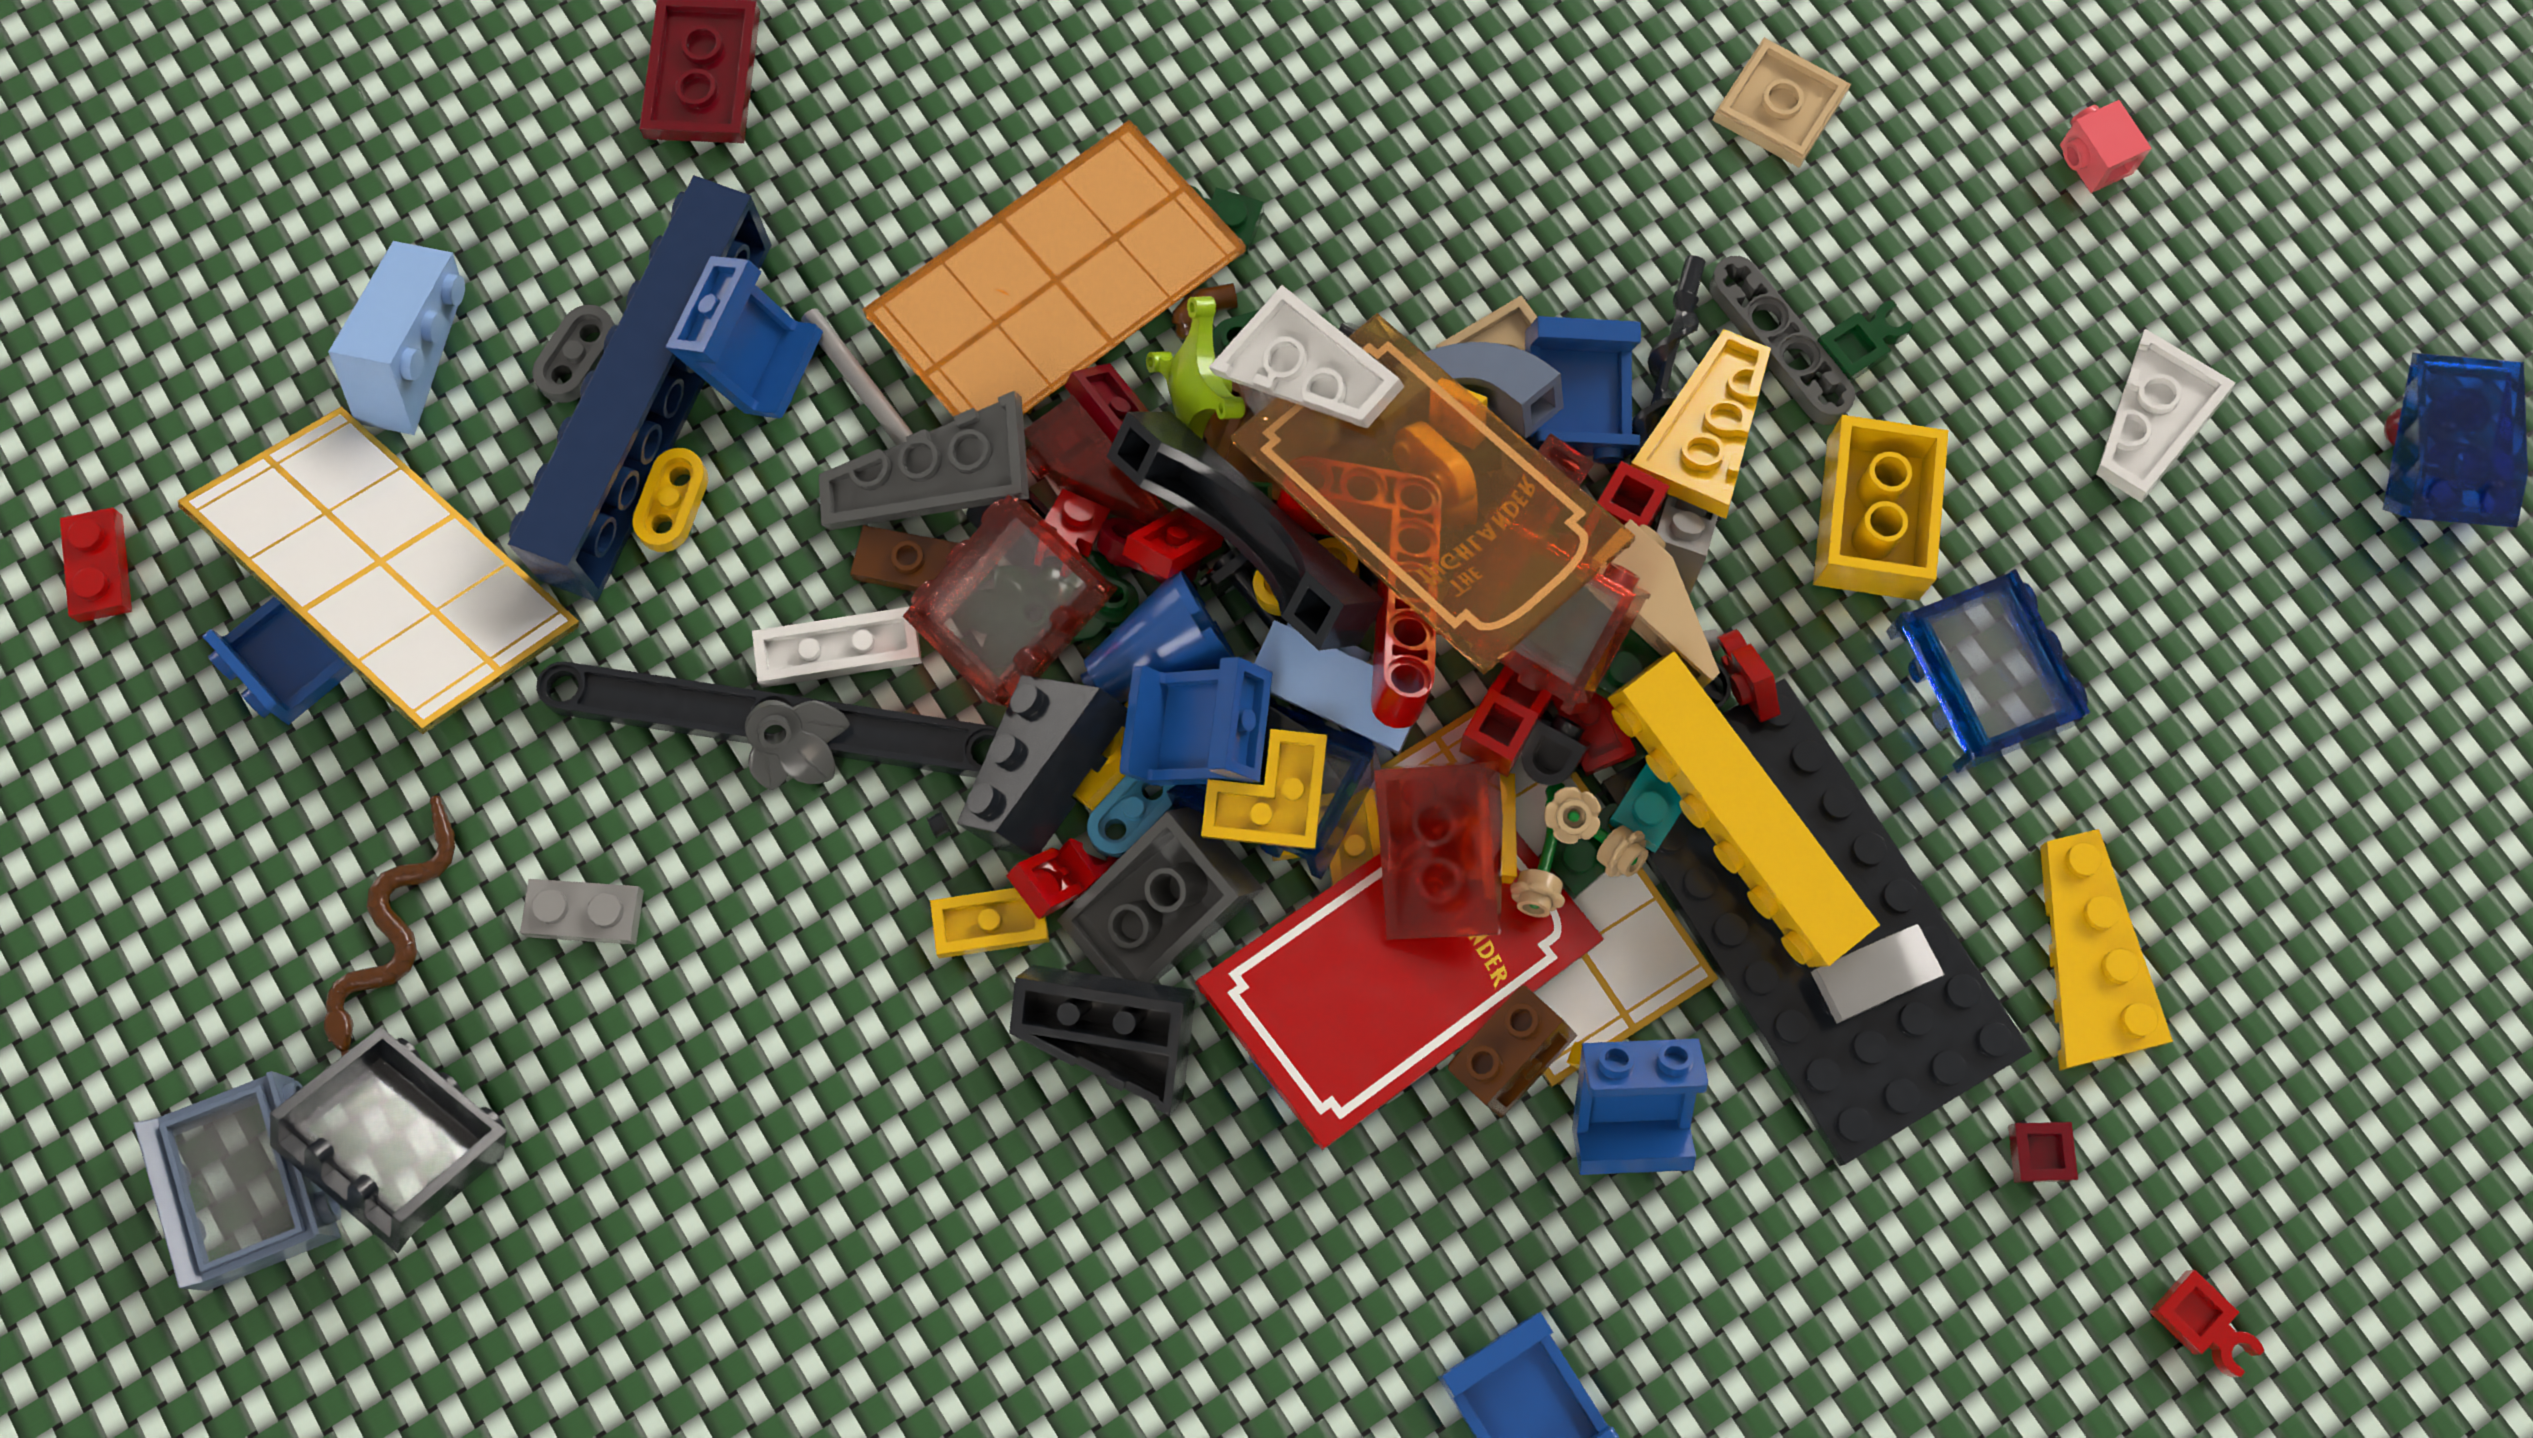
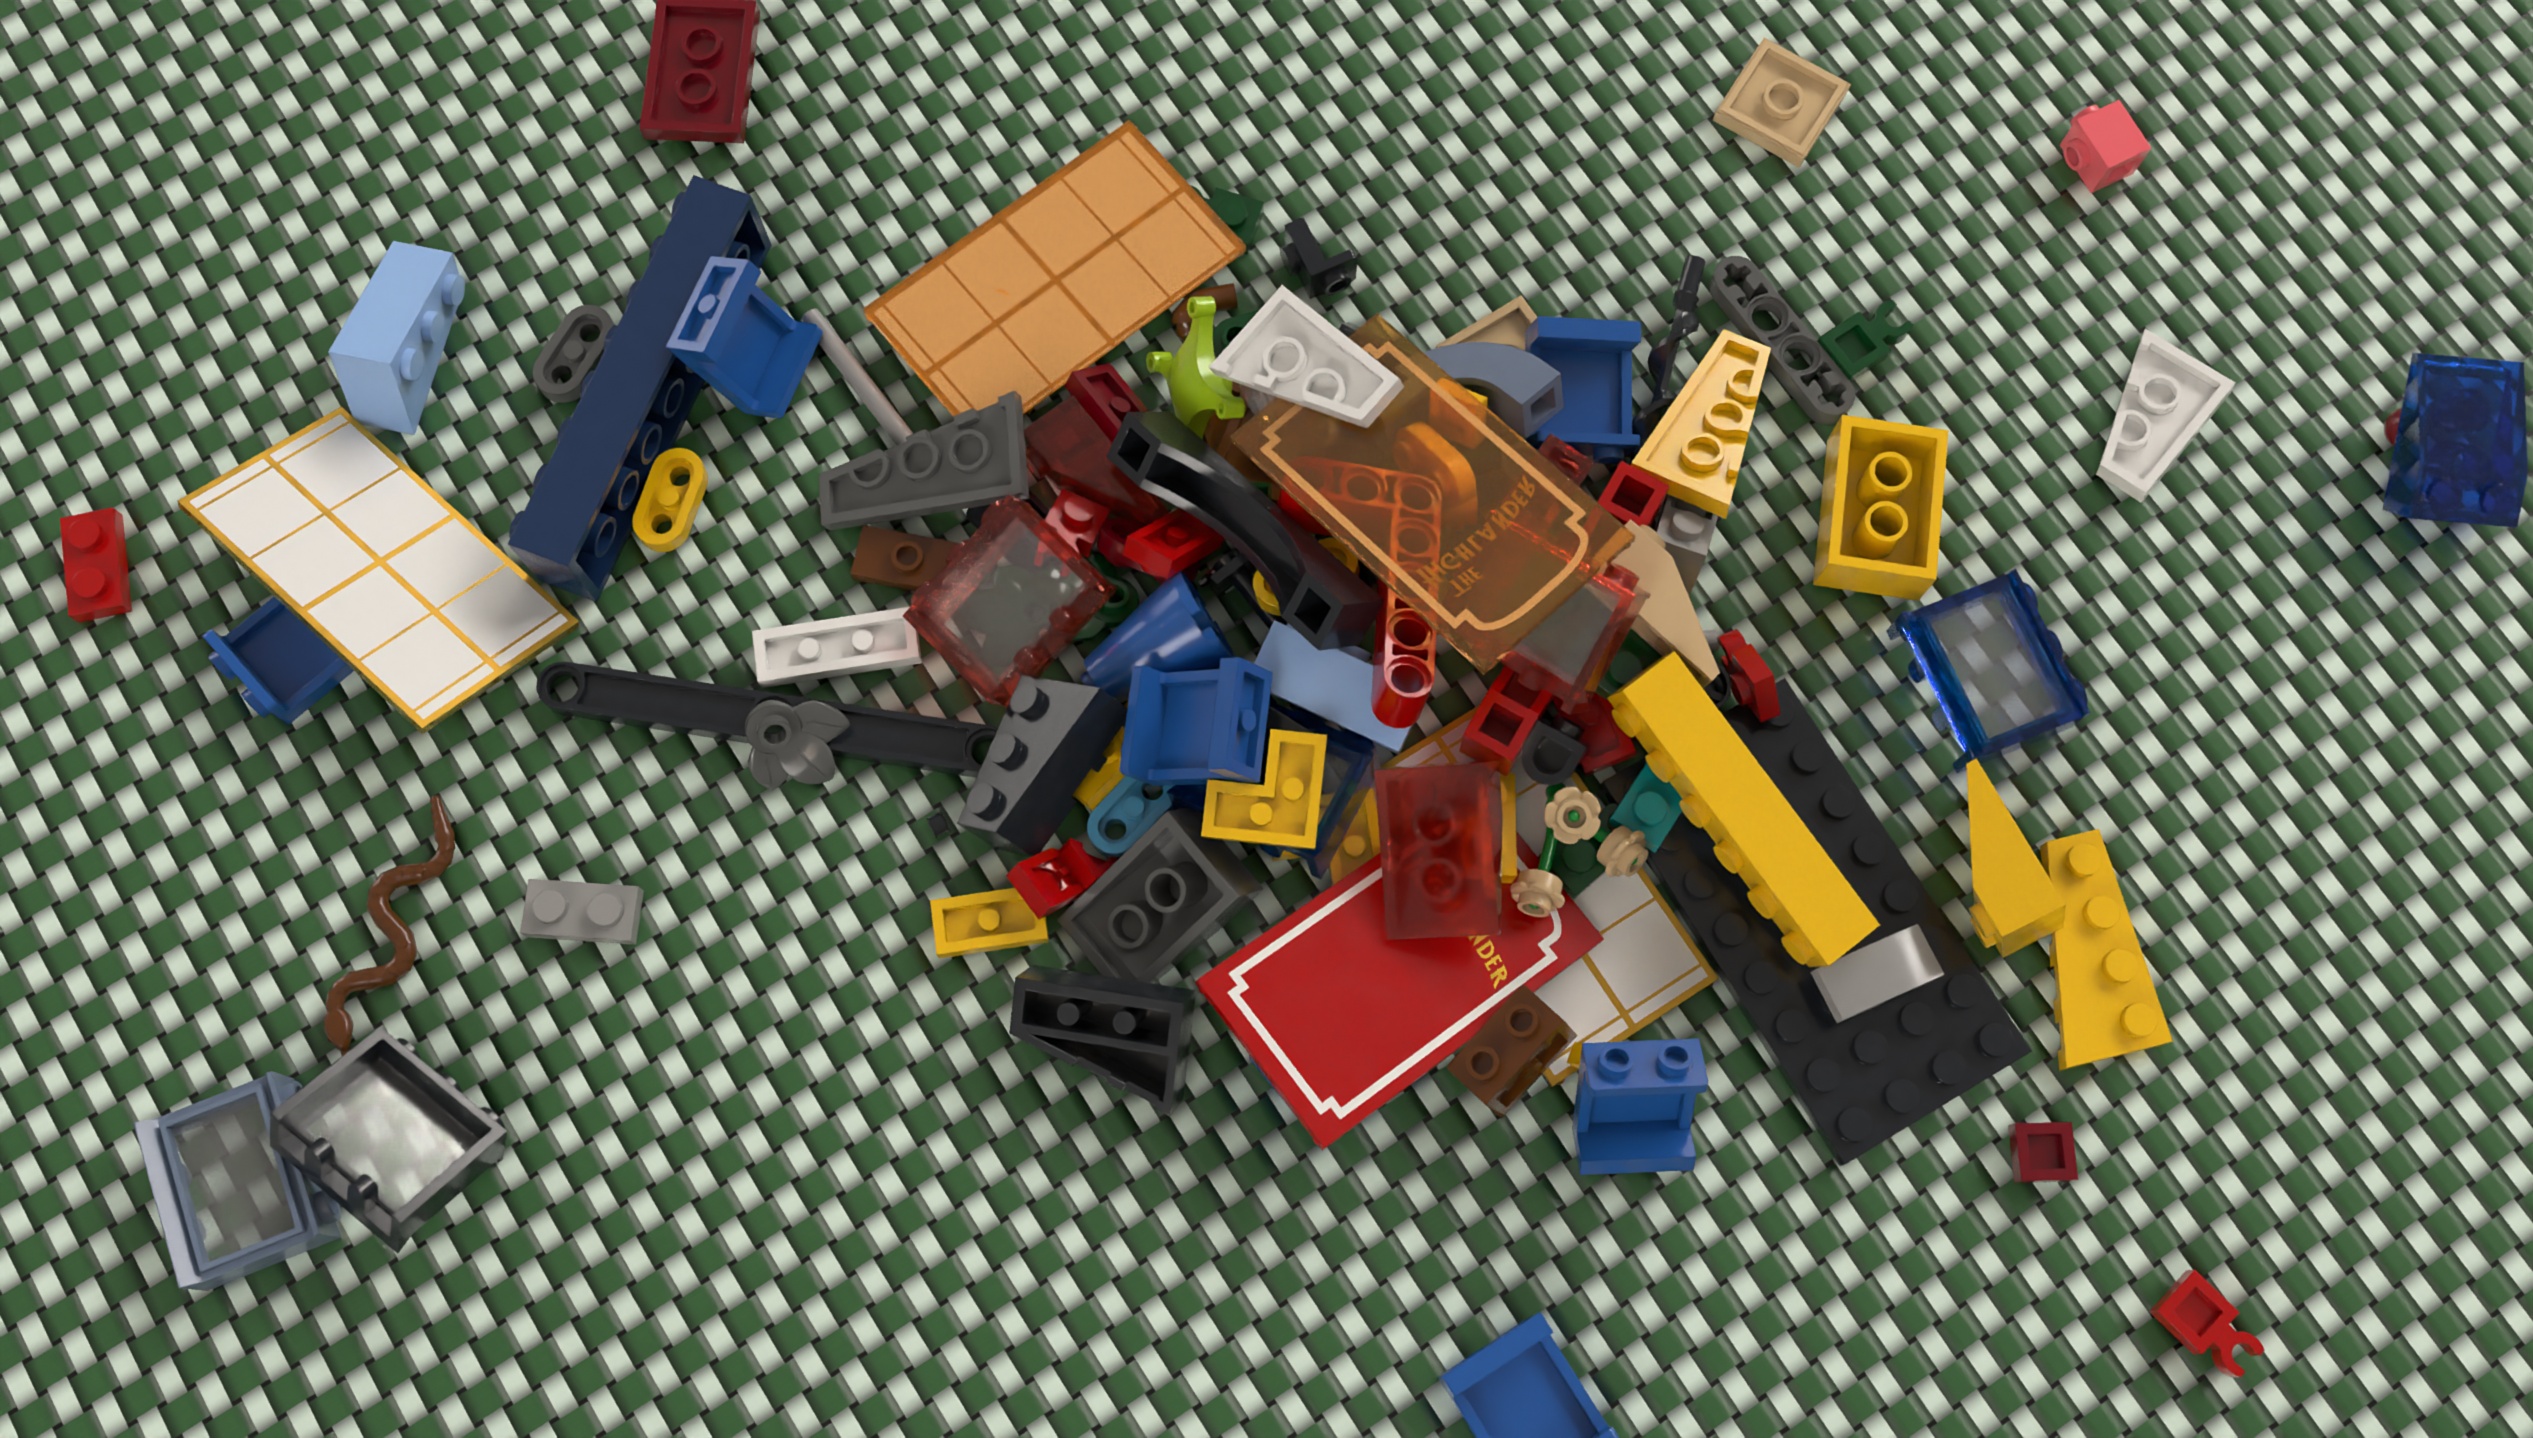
(1303, 257): none -> black bracket
(2010, 887): none -> yellow slope

